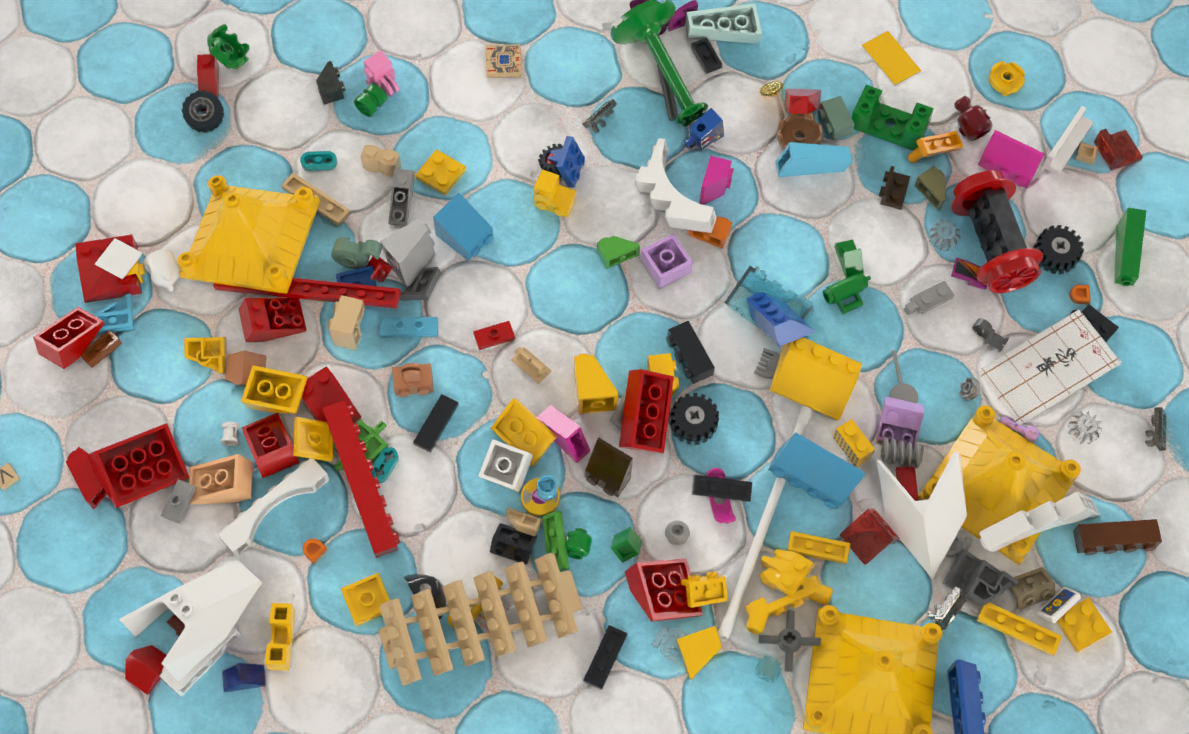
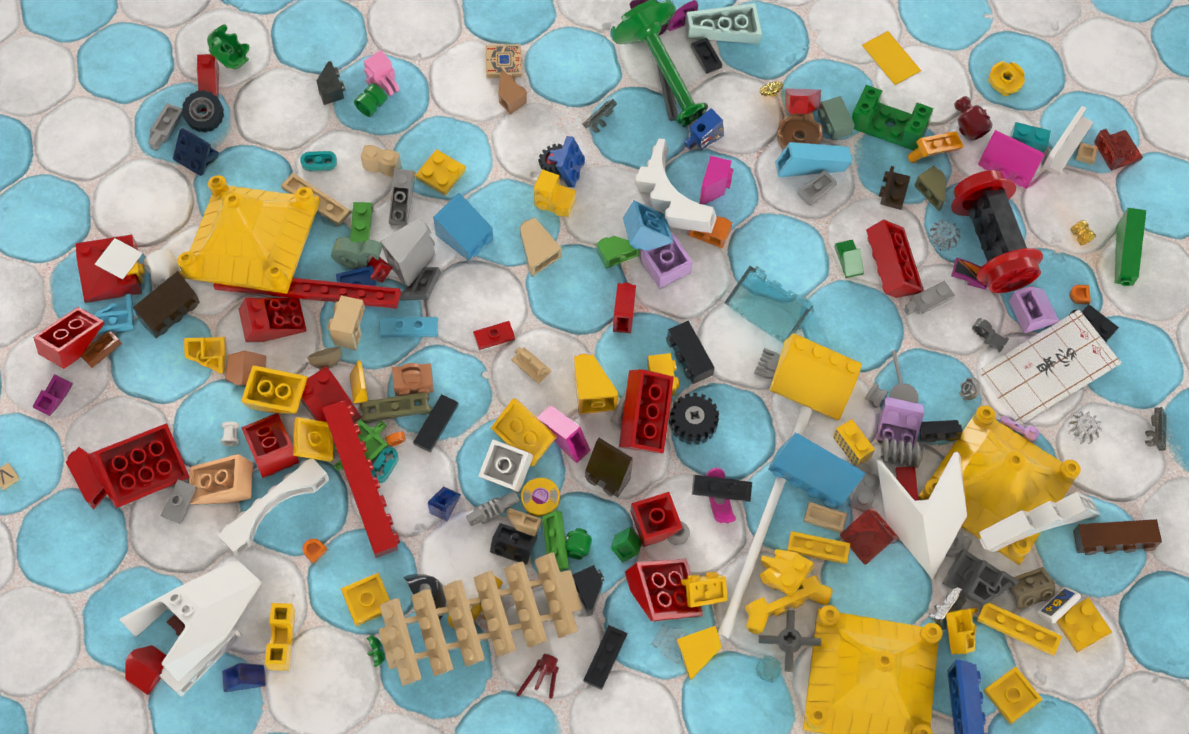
(54, 394): none -> magenta slope
(164, 125): none -> light grey hinge
(166, 305): none -> dark brown slope
(193, 152): none -> dark blue bracket
(326, 357): none -> dark tan piece
(358, 383): none -> yellow slope
(361, 221): none -> bright green plate
(378, 655): none -> green piece
(395, 407): none -> olive plate
(395, 438): none -> orange tile
(443, 503): none -> clear blue slope
(492, 508): none -> light grey hinge
(510, 93): none -> medium nougat slope
(538, 246): none -> tan slope
(544, 484): medium azure wheel -> none
(546, 666): none -> dark red plant
(589, 586): none -> black slope
(624, 308): none -> red slope
(646, 227): none -> dark azure slope
(655, 518): none -> red slope
(777, 318): blue slope -> none
(817, 187): none -> light grey plate
(825, 517): none -> tan tile
(846, 288): green piece -> none
(865, 489): none -> light grey hinge
(876, 395): none -> light grey wheel
(894, 259): none -> red slope
(940, 430): none -> black bracket
(961, 630): none -> yellow slope
(1012, 695): none -> yellow tile
(1032, 136): none -> teal brick
(1033, 309): none -> lavender slope
(1060, 258): black wheel -> none
(1083, 233): none -> clear yellow wheel

